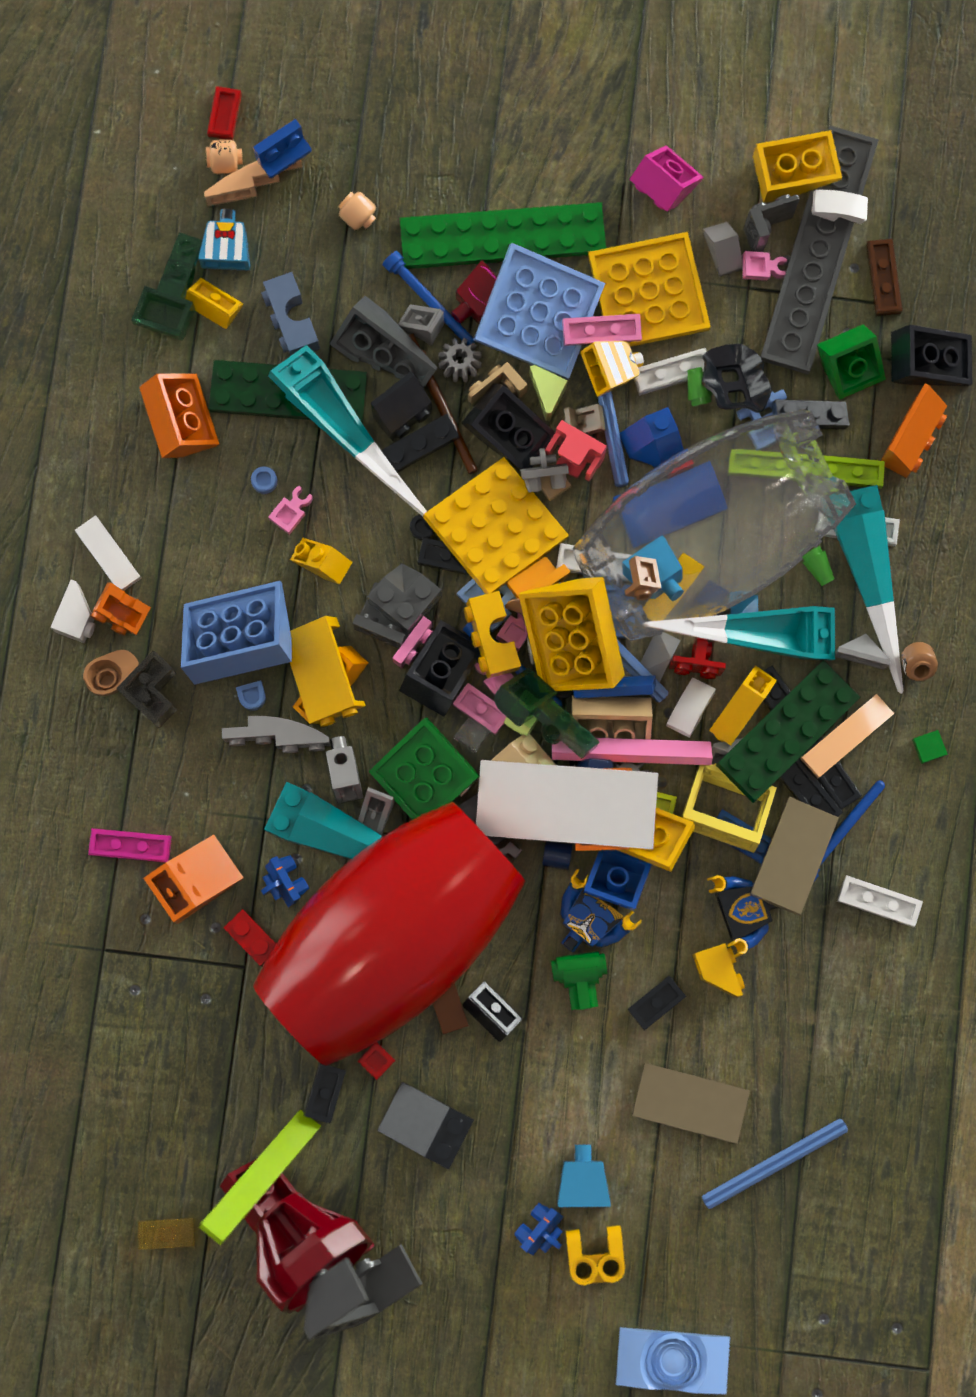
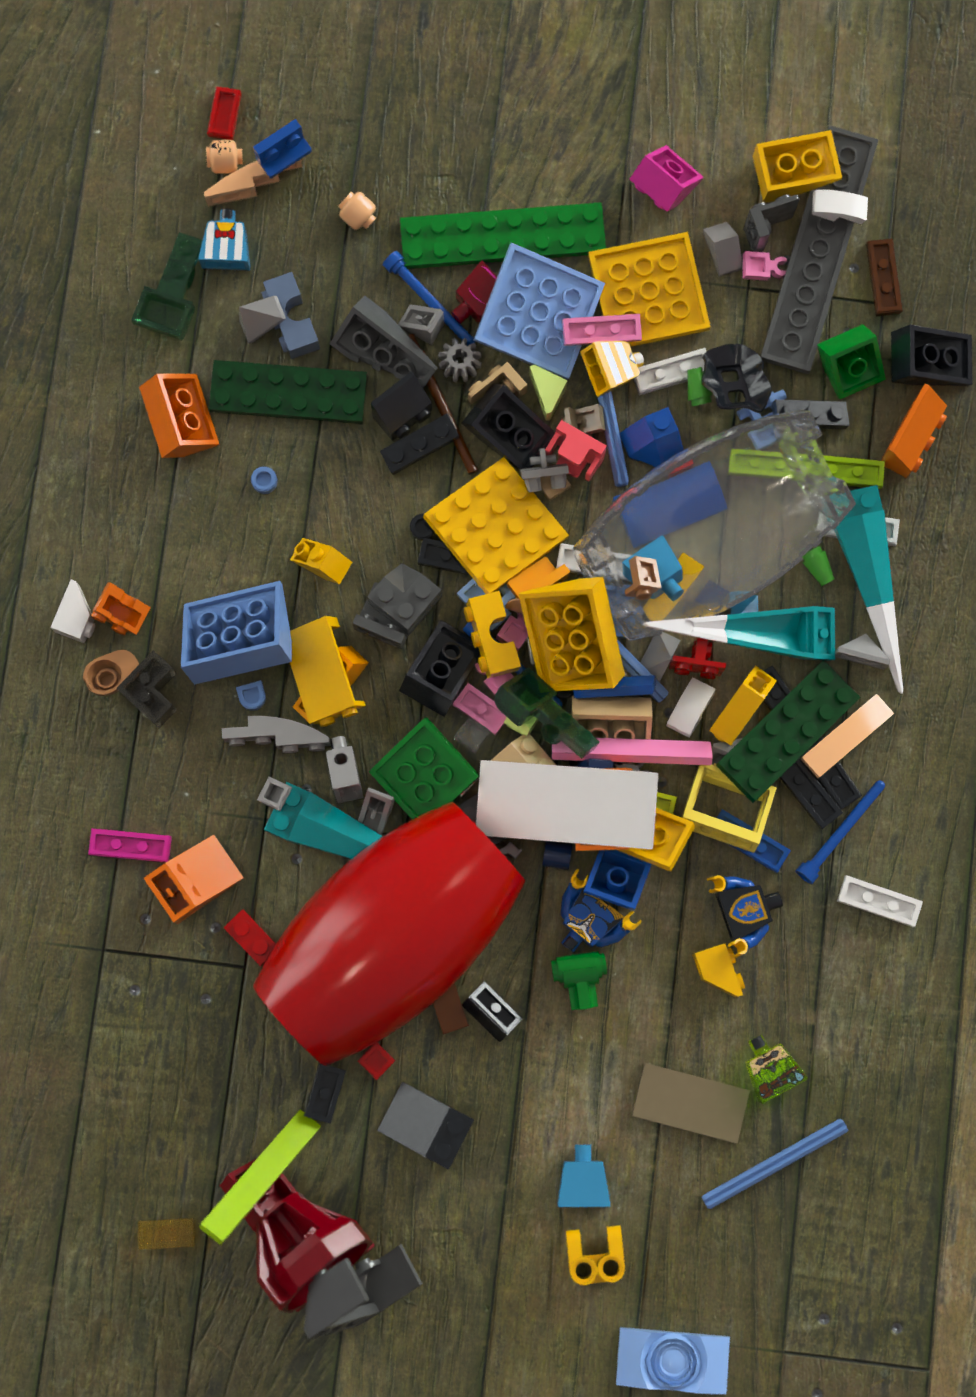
(107, 553): white tile -> none
(213, 303): yellow slope -> none
(260, 317): none -> light grey slope
(274, 794): none -> light grey slope
(279, 883): blue hips -> none
(289, 513): bright pink plate -> none
(318, 396): teal plate -> none
(407, 652): bright pink plate -> none
(544, 1231): blue hips -> none
(656, 1003): black plate -> none
(772, 1069): none -> torso
(794, 856): dark tan tile -> none
(919, 661): medium nougat head -> none
(929, 746): green tile -> none

